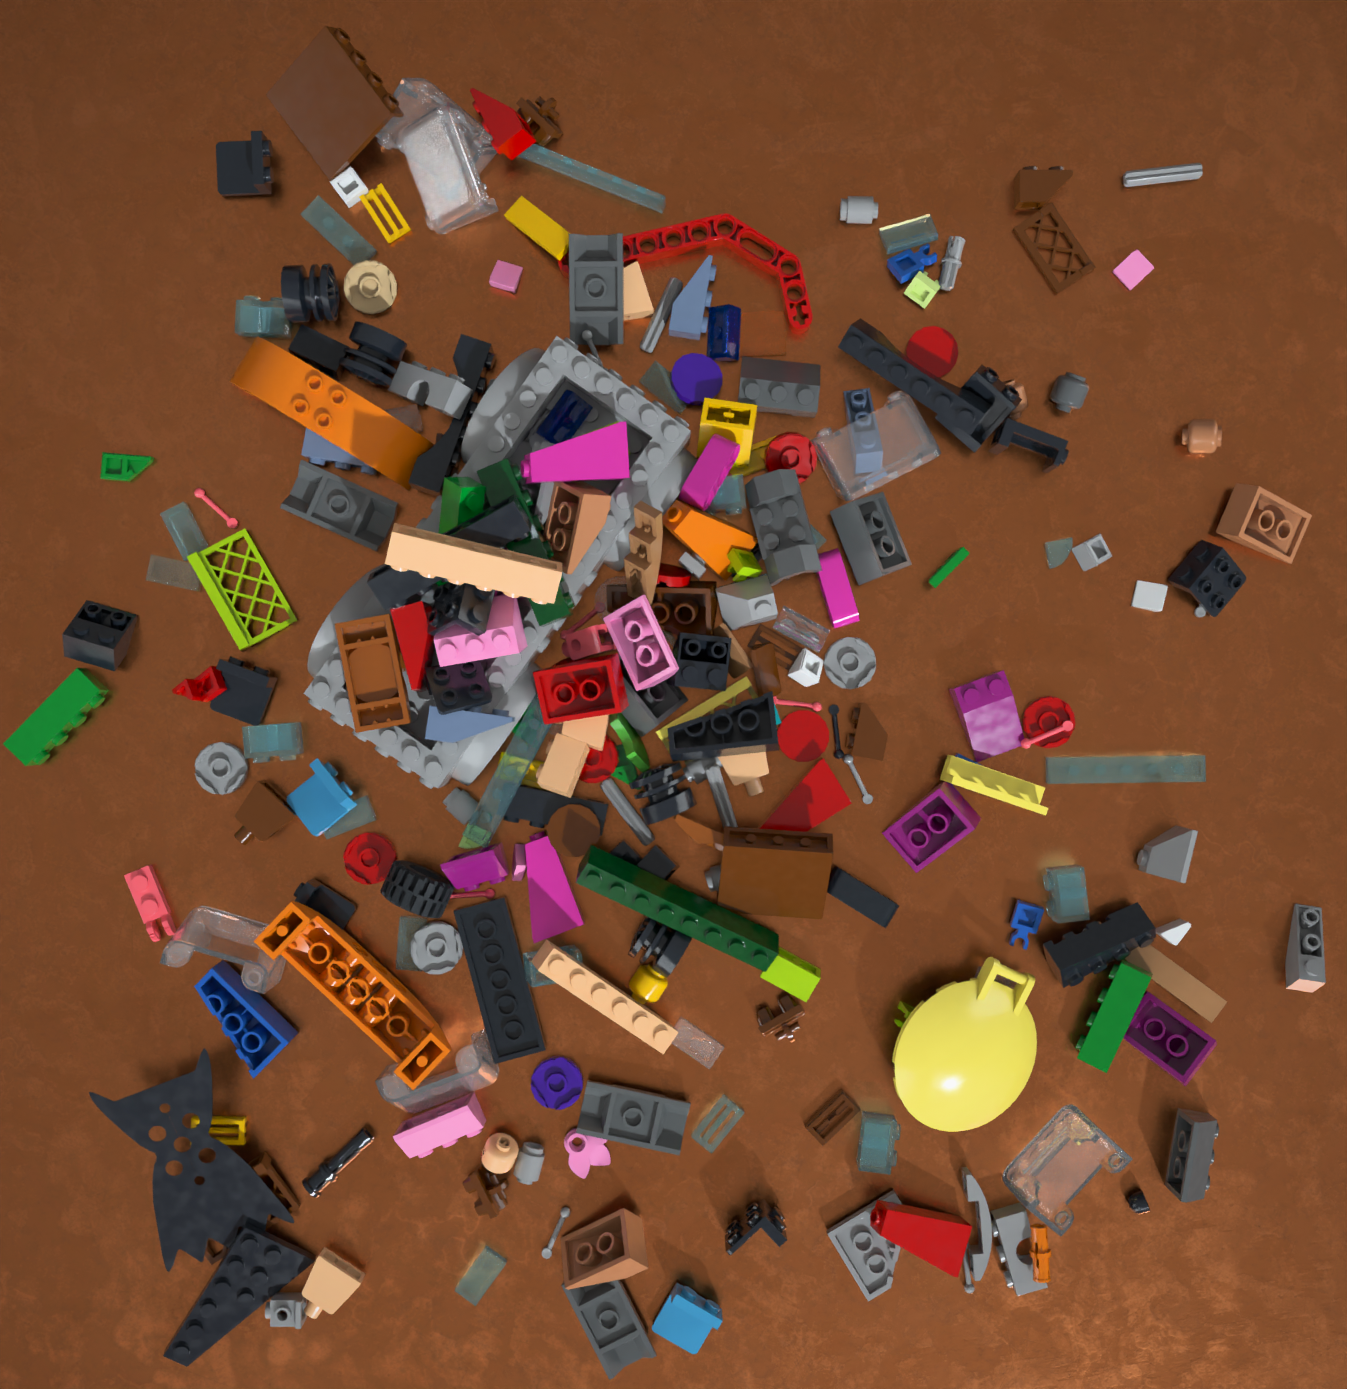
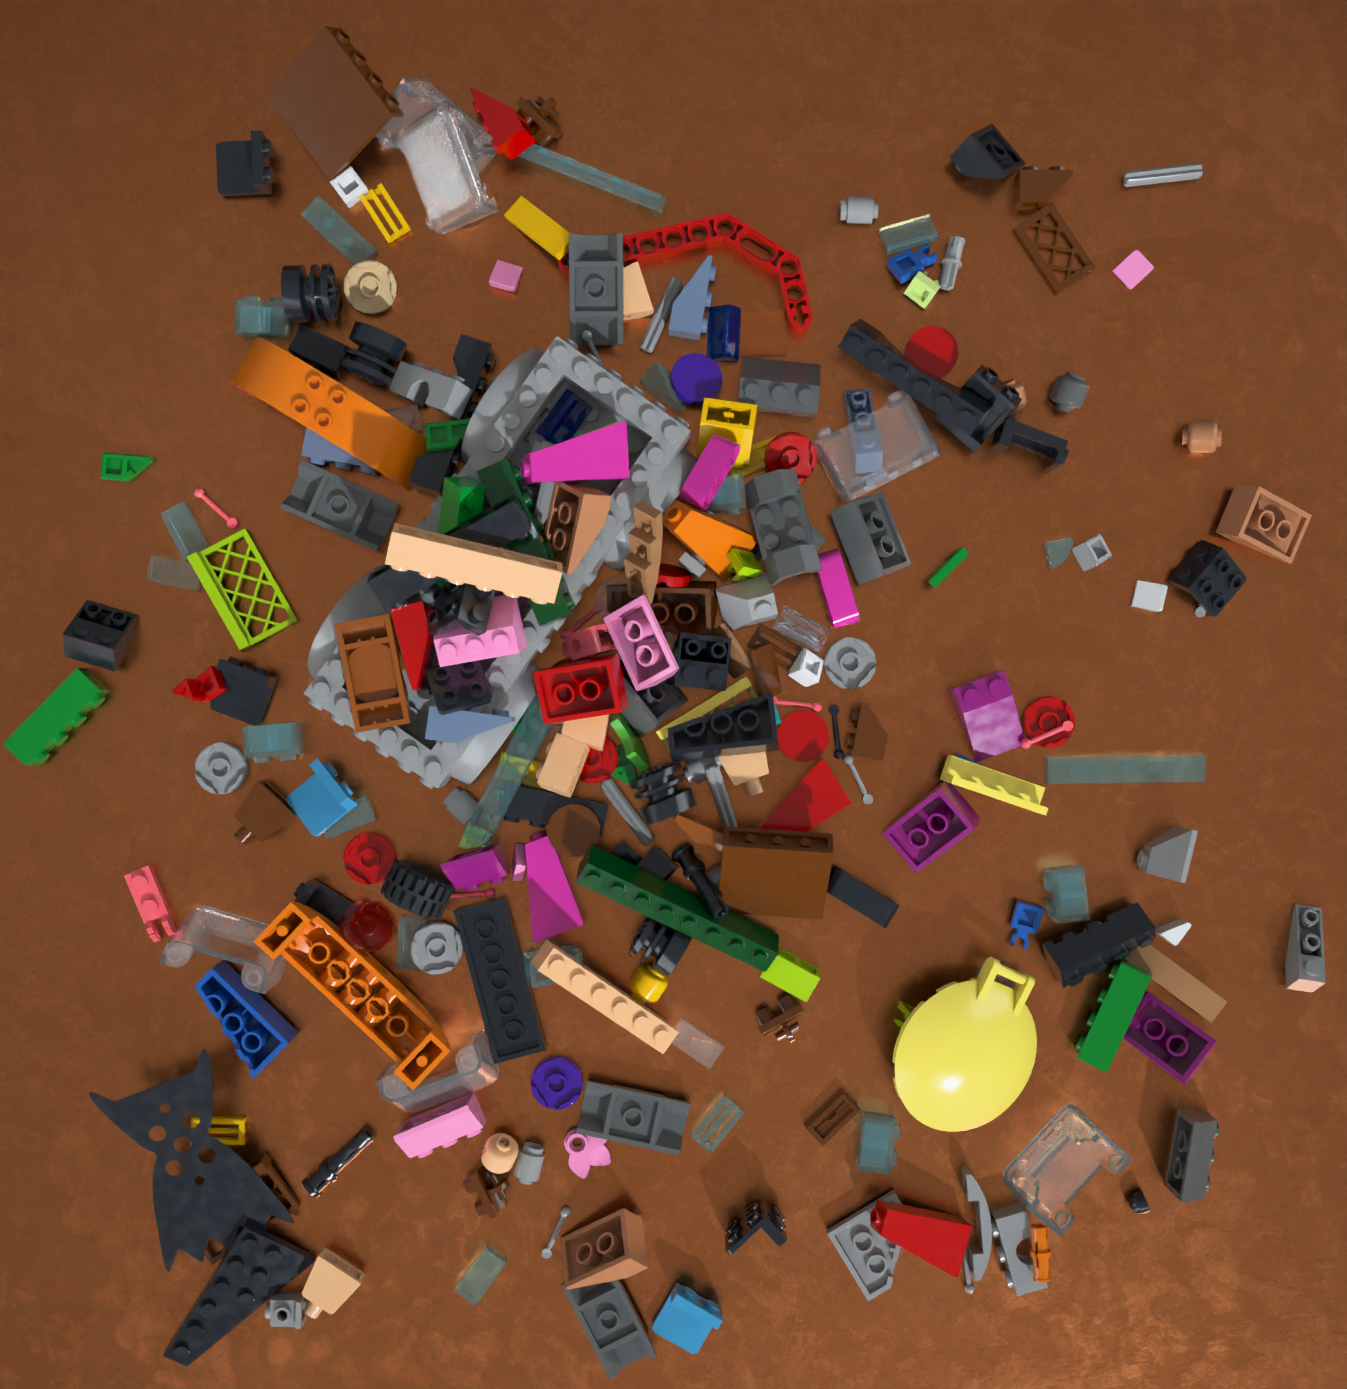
(366, 926): none -> clear red tile
(445, 434): none -> green tile
(695, 871): none -> black pin
(986, 155): none -> black slope

